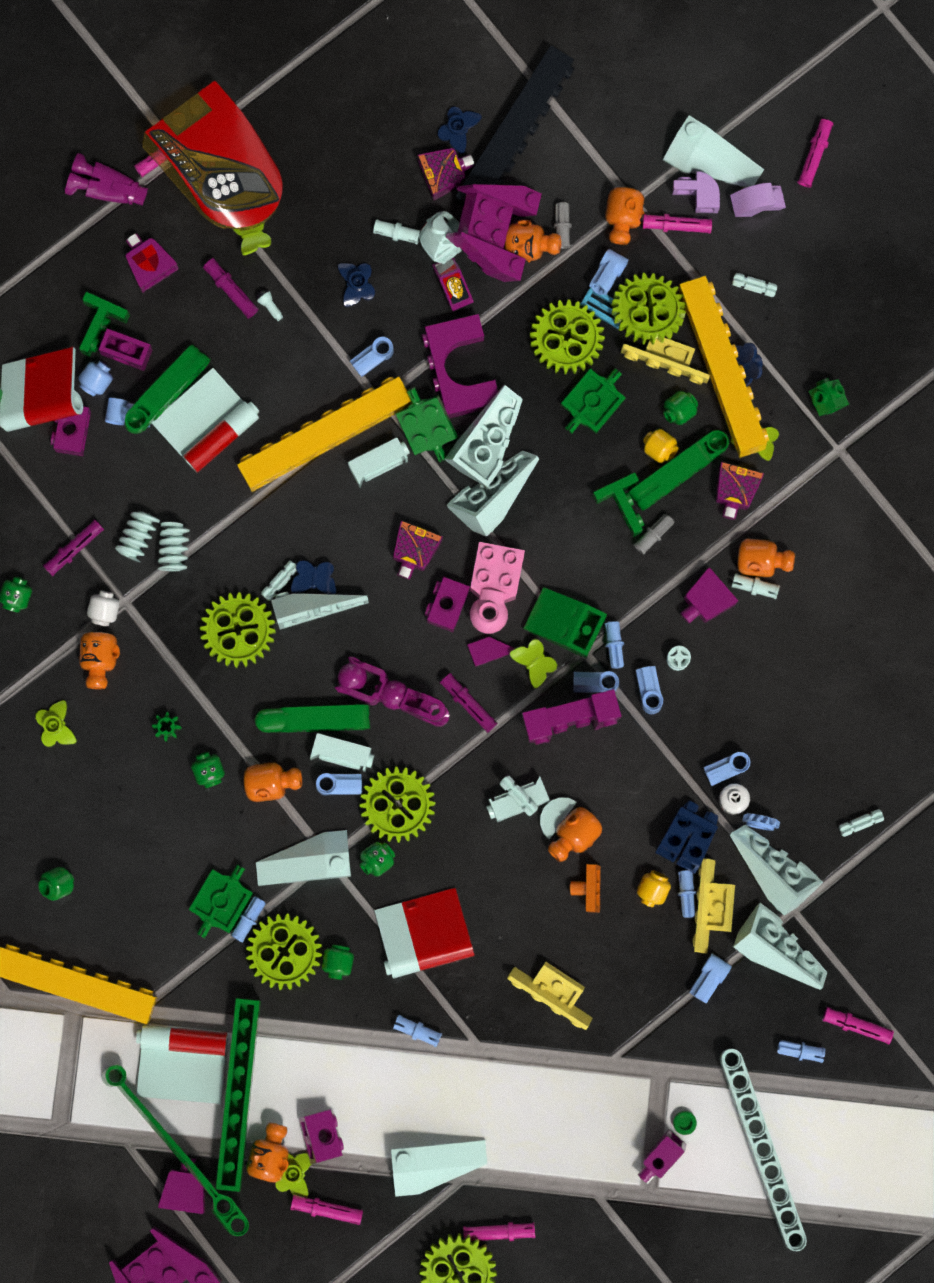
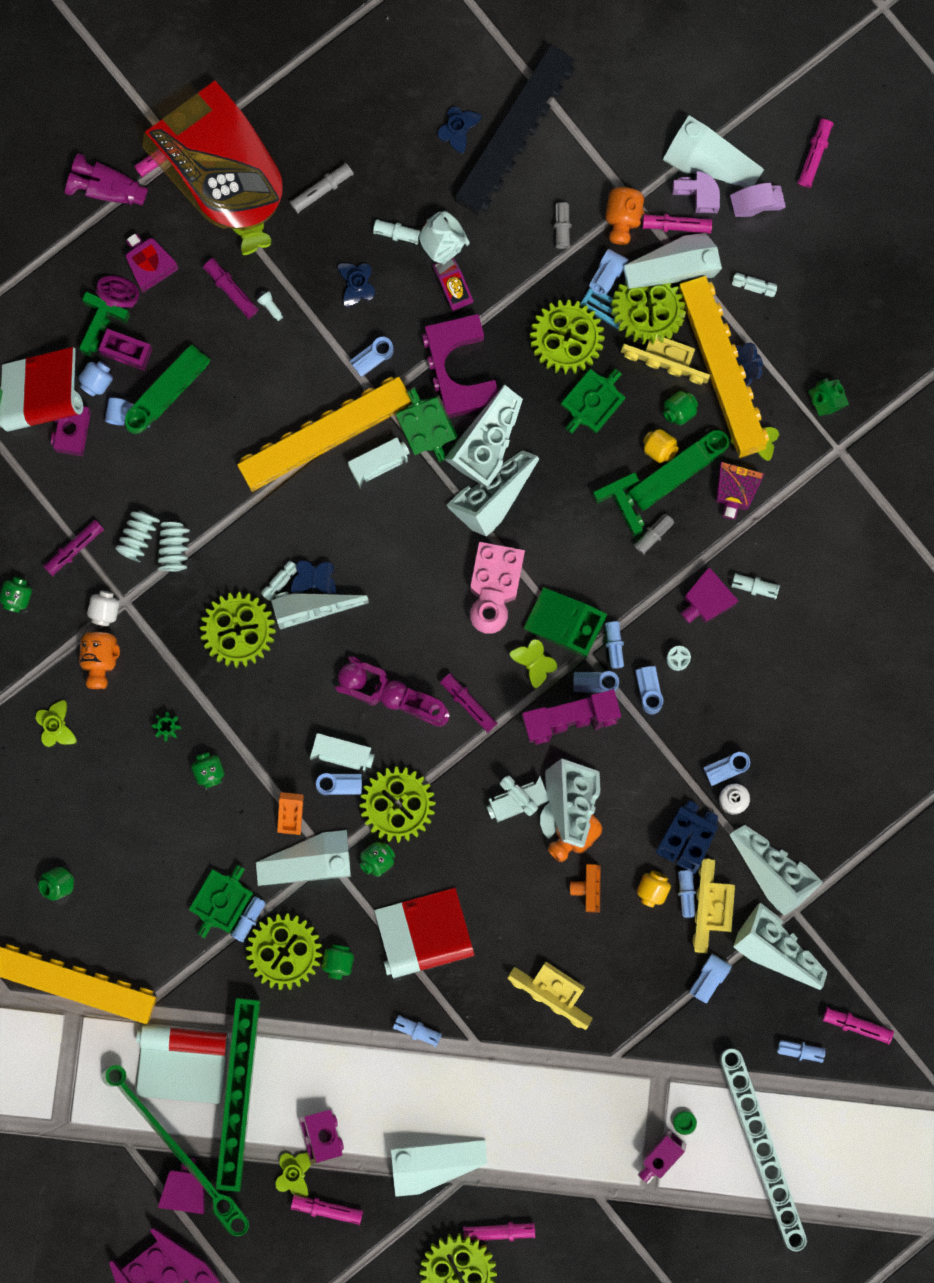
(116, 293): none -> magenta wheel
(205, 420): light aqua door -> none
(268, 1155): orange piece -> none
(269, 781): orange piece -> none
(290, 813): none -> orange tile
(313, 719): green piece -> none
(322, 187): none -> light grey pin
(414, 548): torso -> none
(444, 170): torso -> none
(457, 594): magenta brick -> none
(486, 223): magenta wedge -> none
(488, 650): magenta tile -> none
(529, 241): orange piece -> none
(572, 797): none -> light aqua wedge
(675, 262): none -> light aqua wedge
(761, 558): orange piece -> none
(761, 822): light blue gear -> none
(861, 822): light aqua axle -> none

